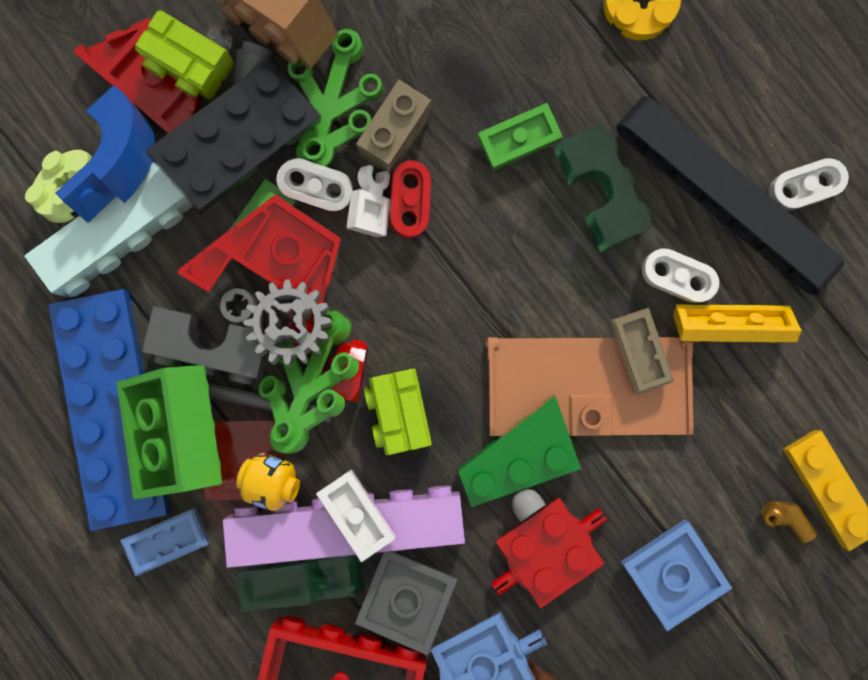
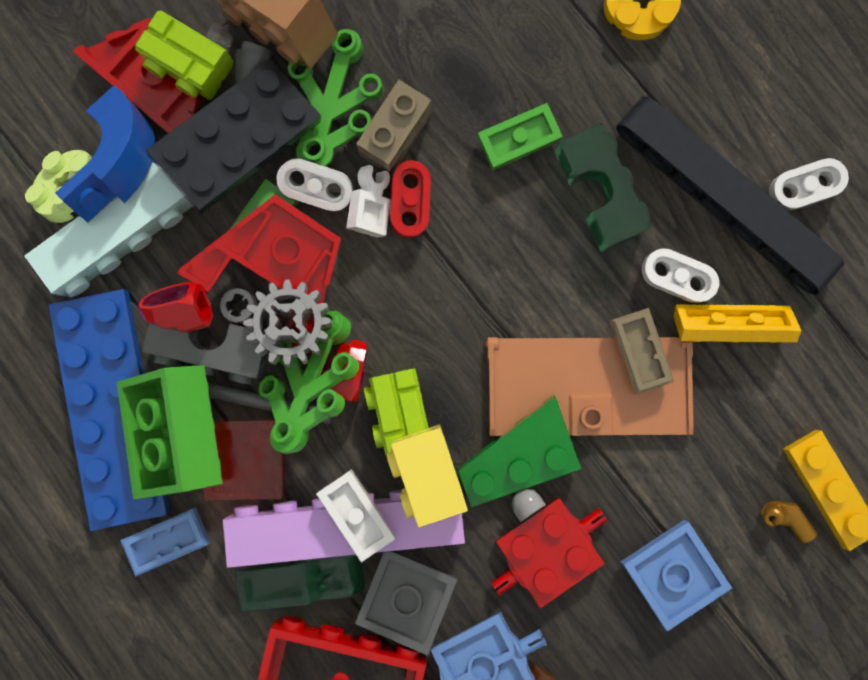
(177, 307): none -> red rock
(268, 482): yellow head -> none
(428, 476): none -> light yellow piece

